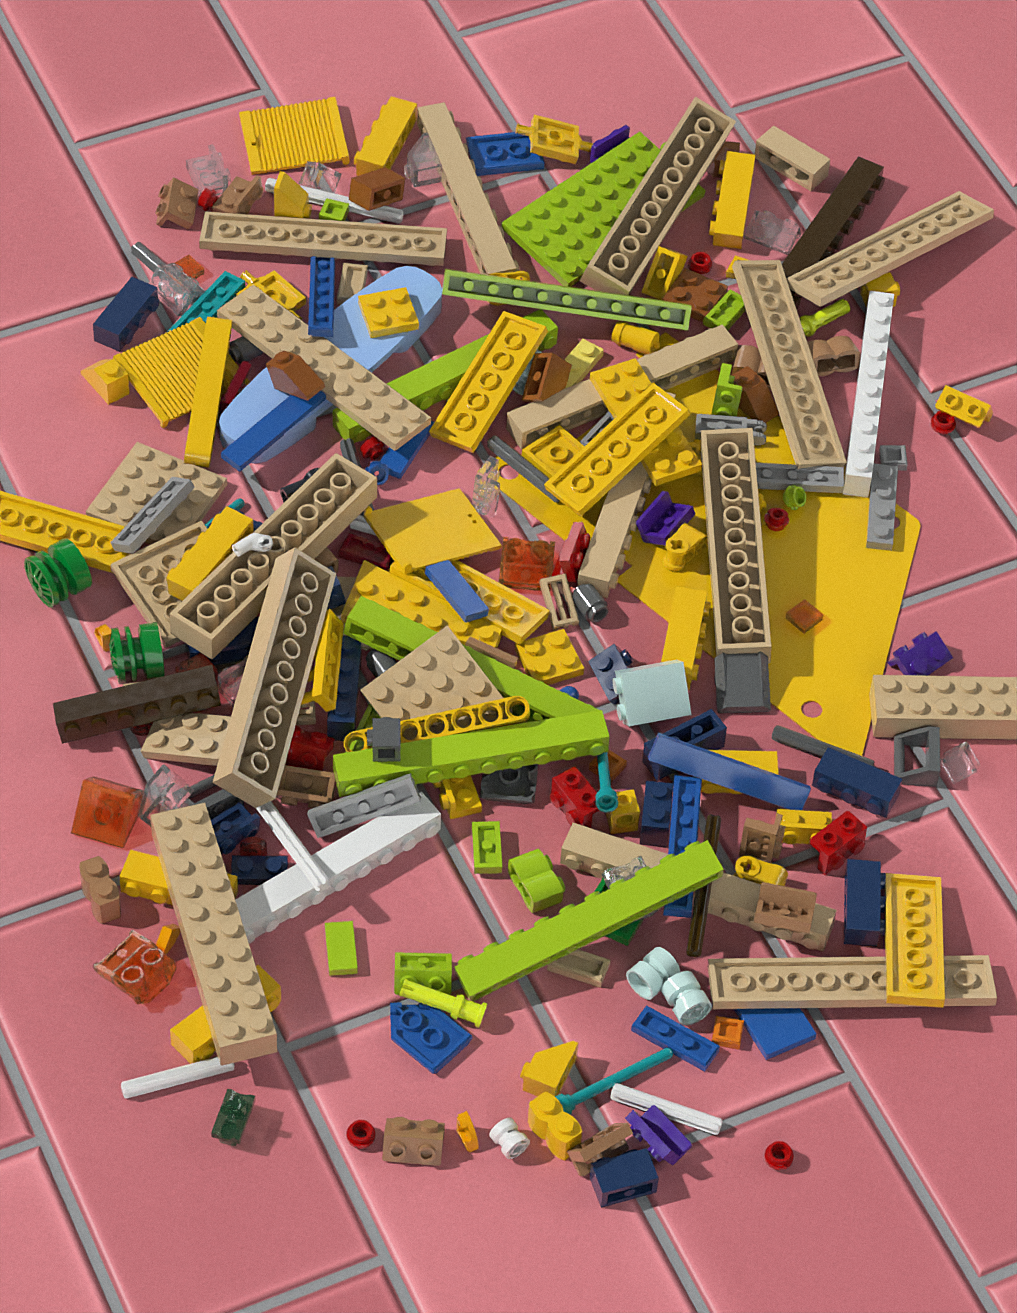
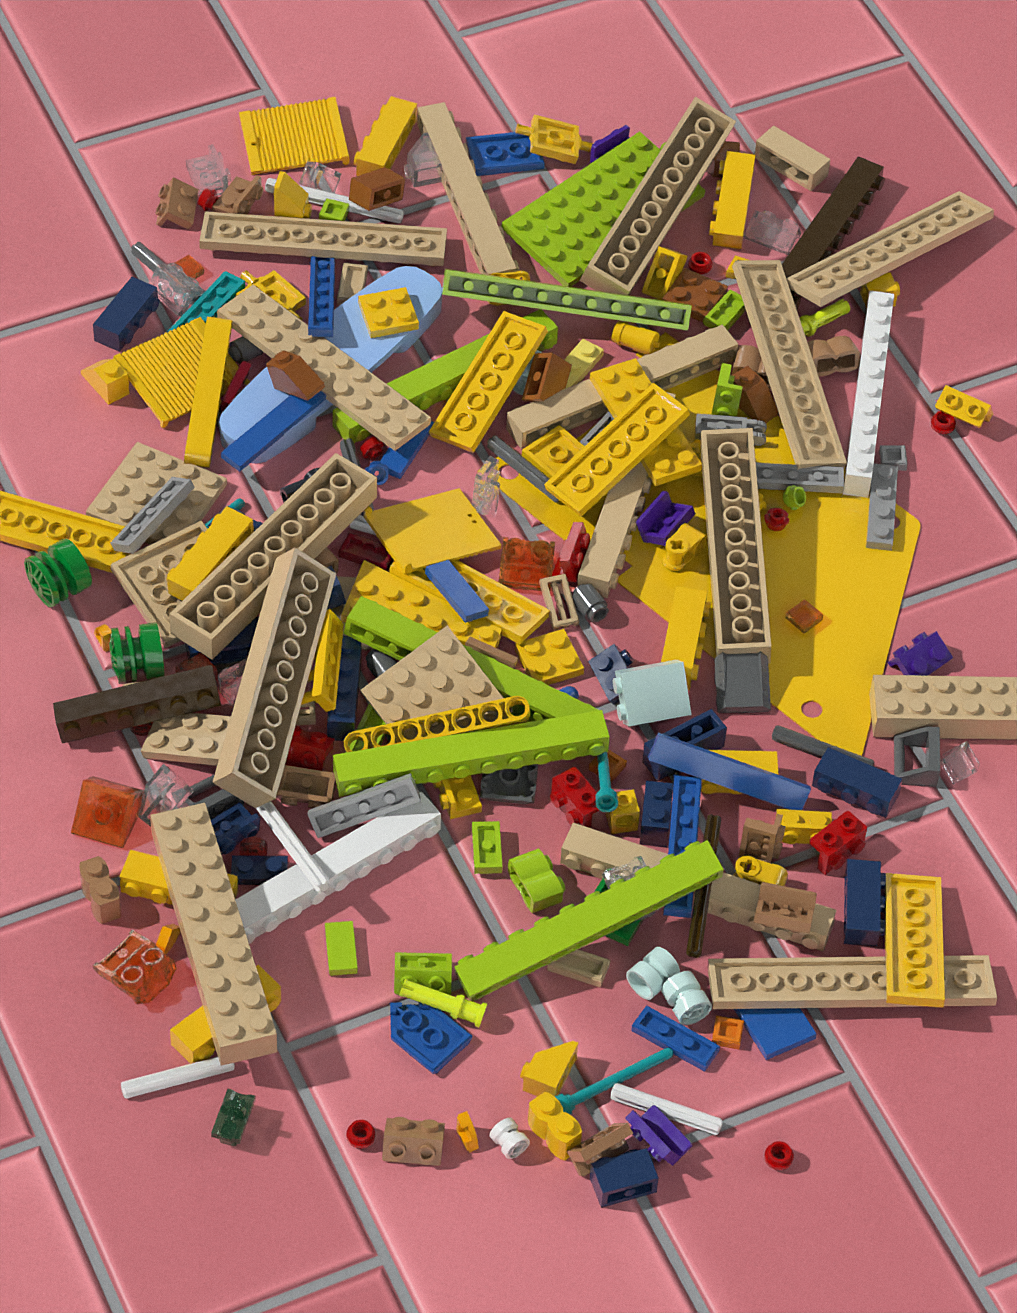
(253, 542): white arm -> none
(385, 739): dark grey brick -> none

